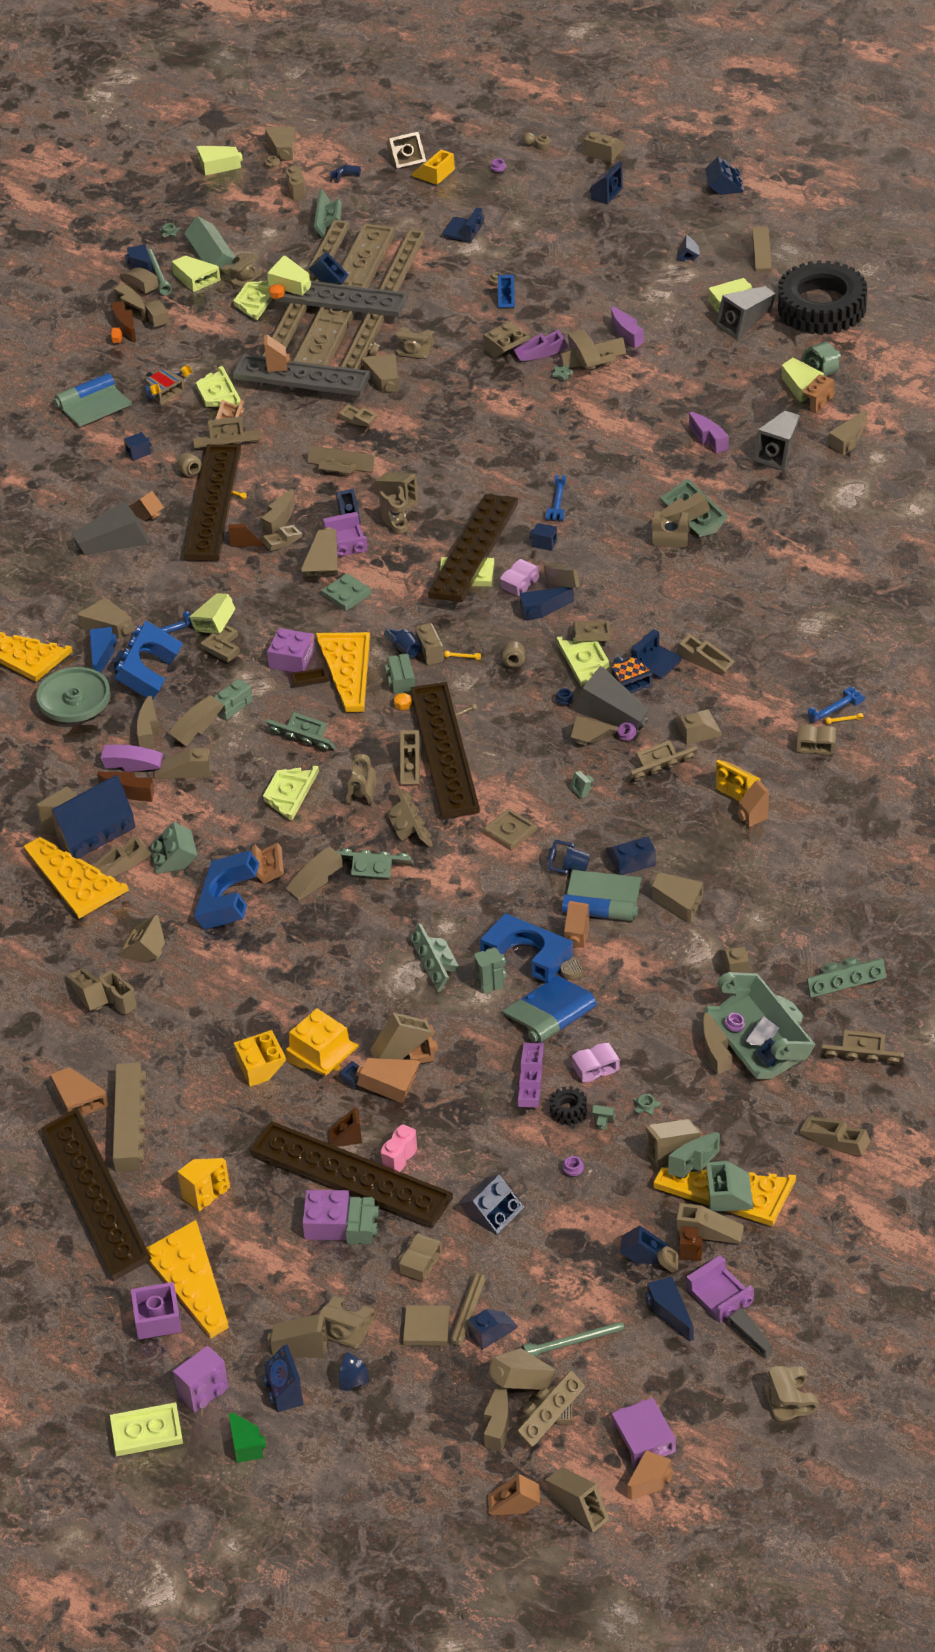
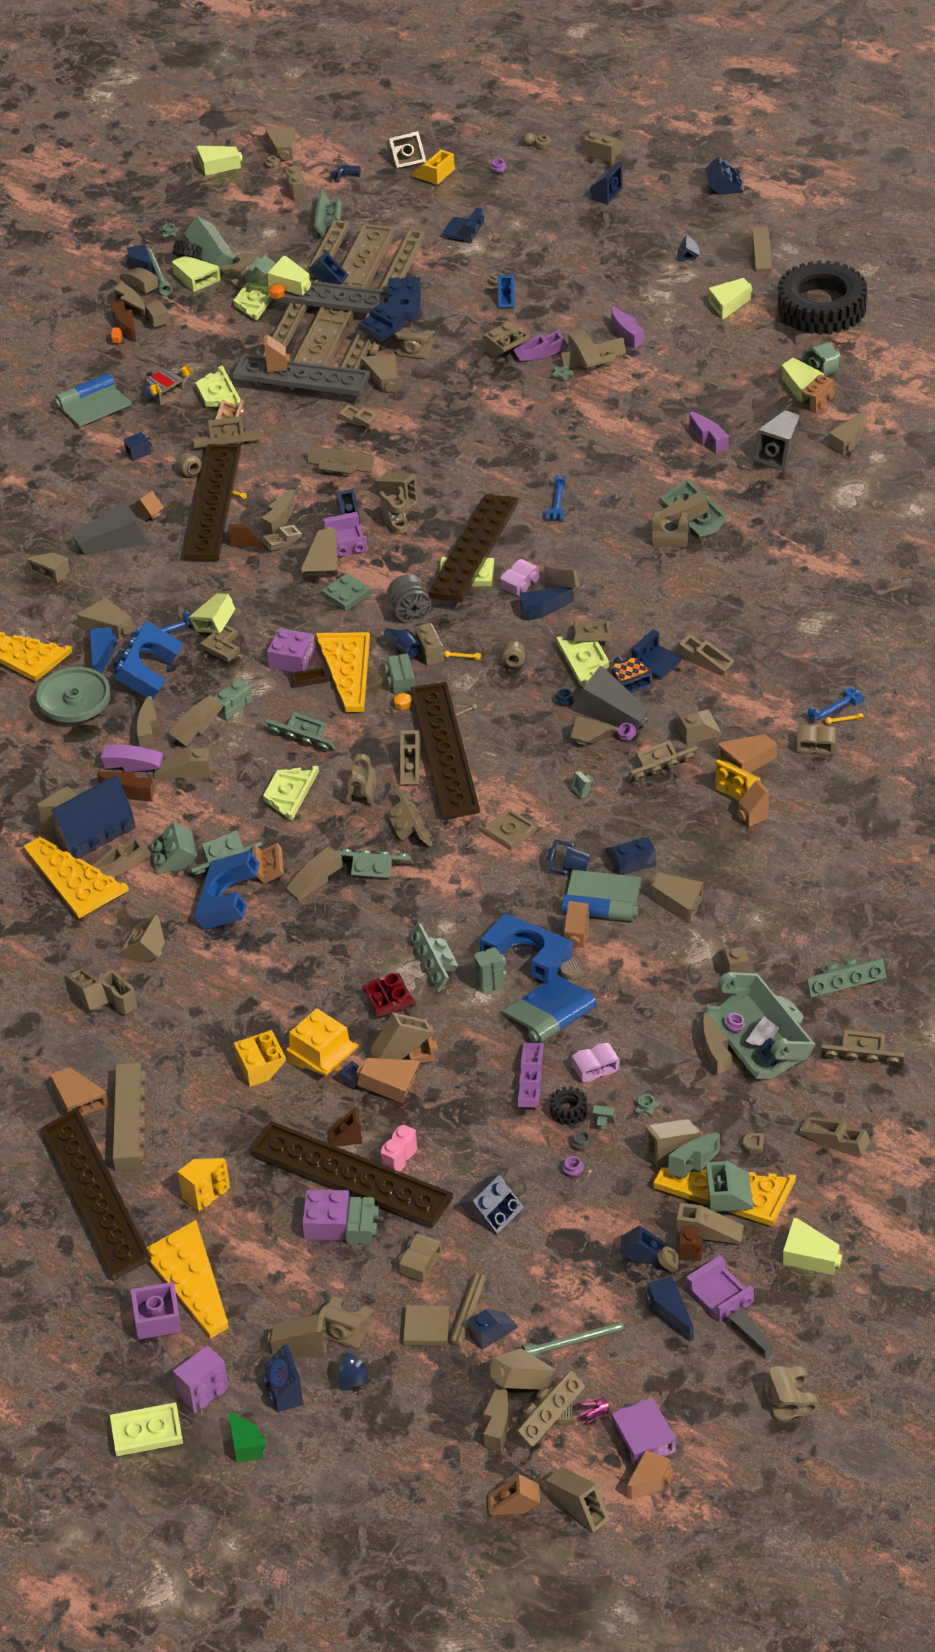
(49, 566): none -> dark tan slope
(185, 248): none -> black tyre
(221, 847): none -> sand green bracket
(259, 269): none -> sand green slope
(388, 994): none -> dark red slope
(402, 304): none -> dark blue plate
(409, 598): none -> dark grey wheel
(544, 536): dark blue brick -> none
(582, 1140): none -> dark grey plate
(600, 1408): none -> flat silver piece
(743, 310): dark grey slope -> none
(748, 752): none -> medium nougat slope
(753, 1143): none -> dark tan tile
(810, 1249): none -> yellowish green slope

